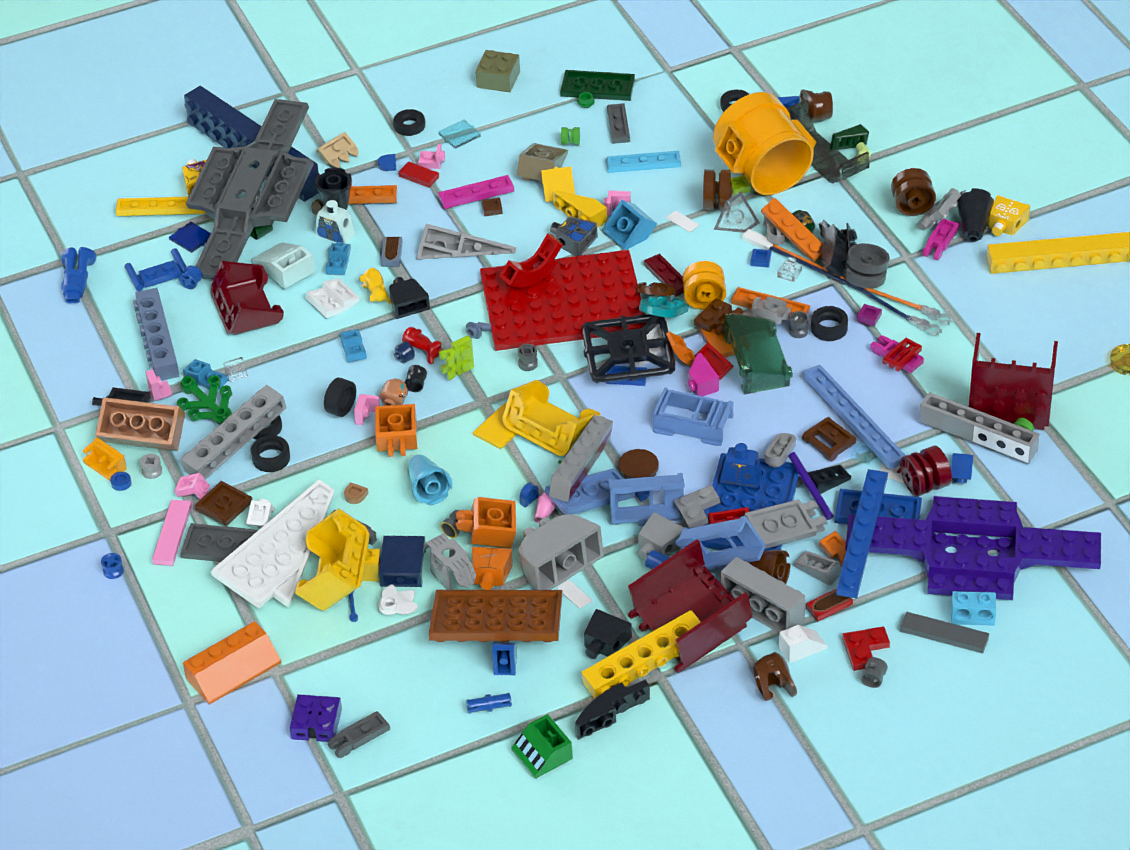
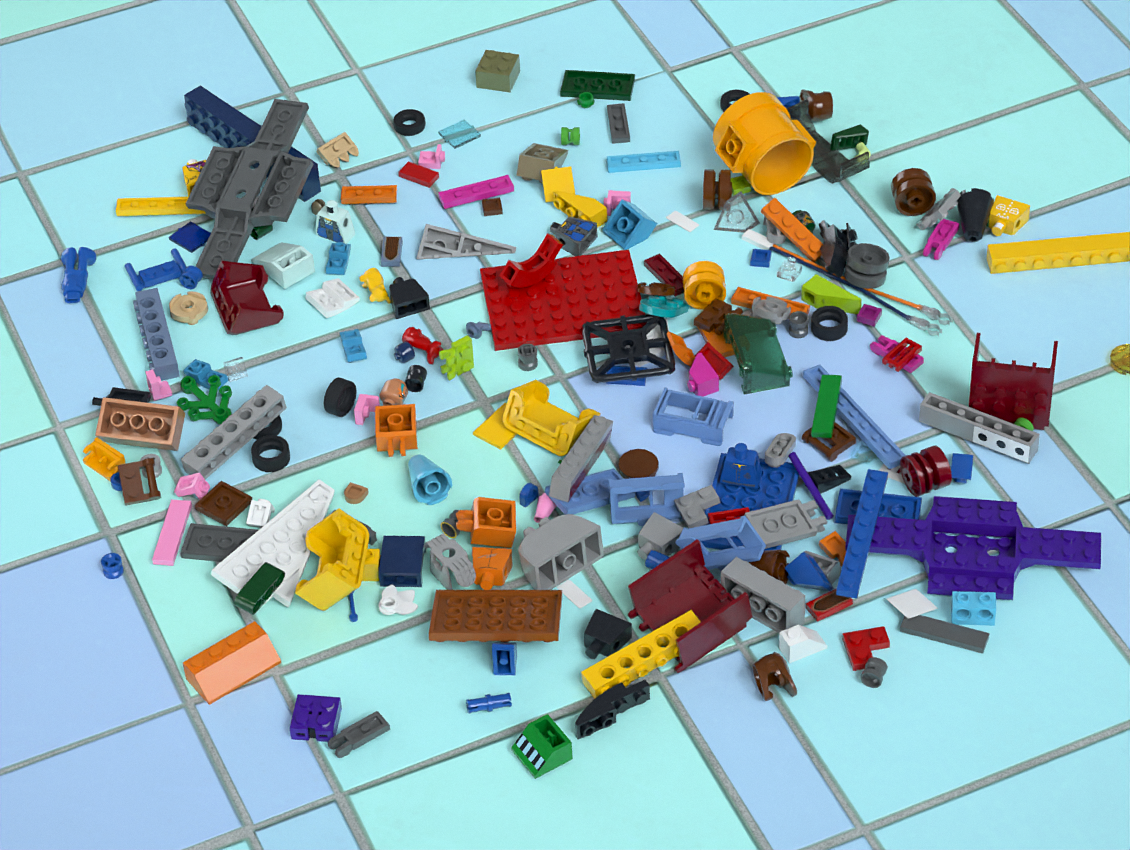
(132, 482): none -> reddish brown plate
(180, 308): none -> tan plate
(259, 588): none -> dark green beam
(334, 185): black cone -> none
(387, 162): blue tile -> none
(807, 573): none -> blue slope
(821, 292): none -> lime slope
(826, 406): none -> green tile
(912, 603): none -> white sticker

